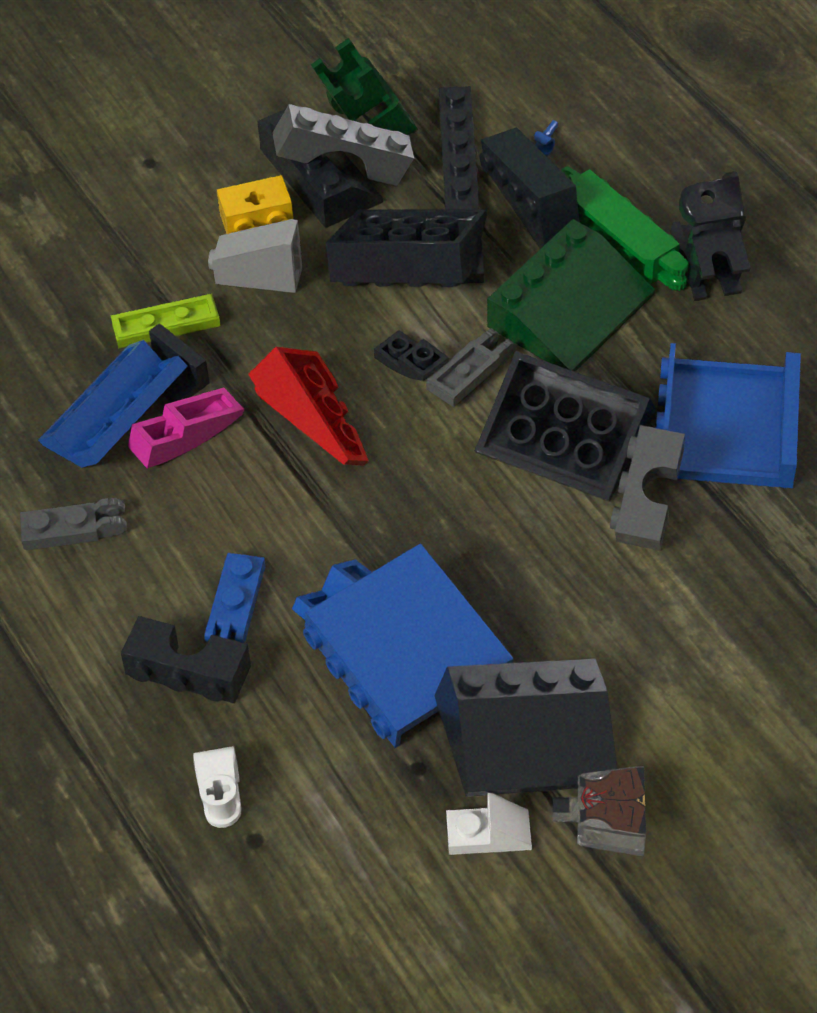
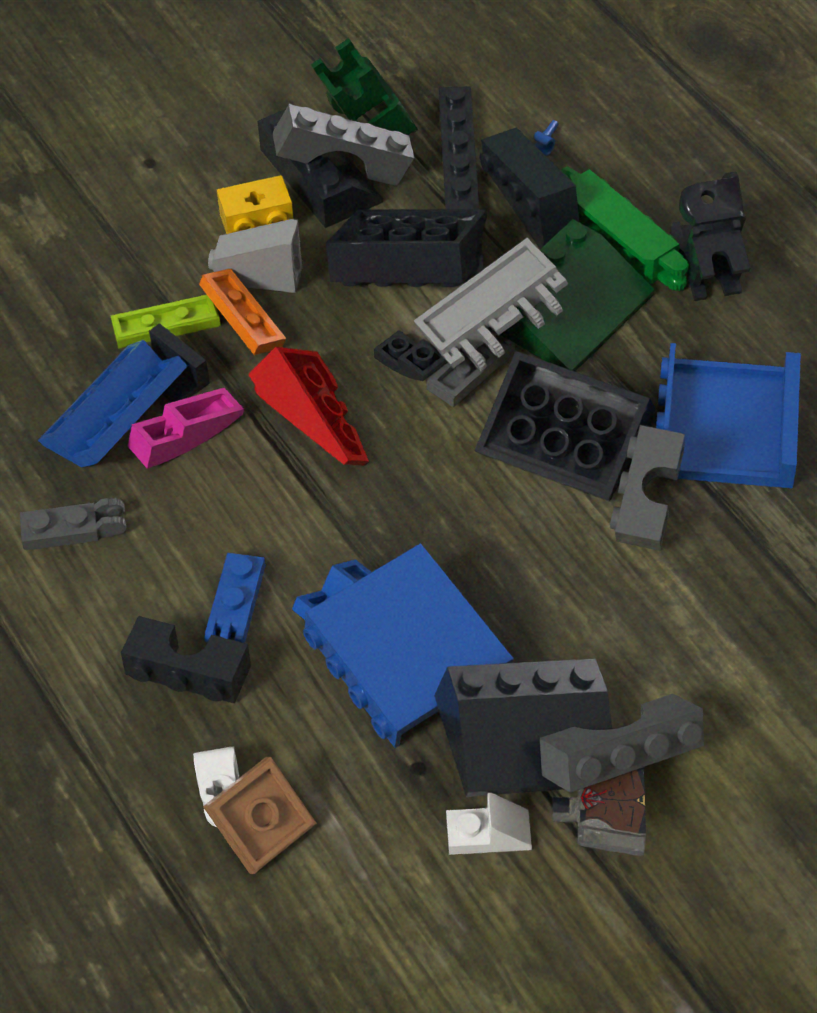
(242, 311): none -> orange plate
(259, 815): none -> medium nougat tile
(492, 300): none -> light grey hinge
(586, 756): none -> dark grey arch

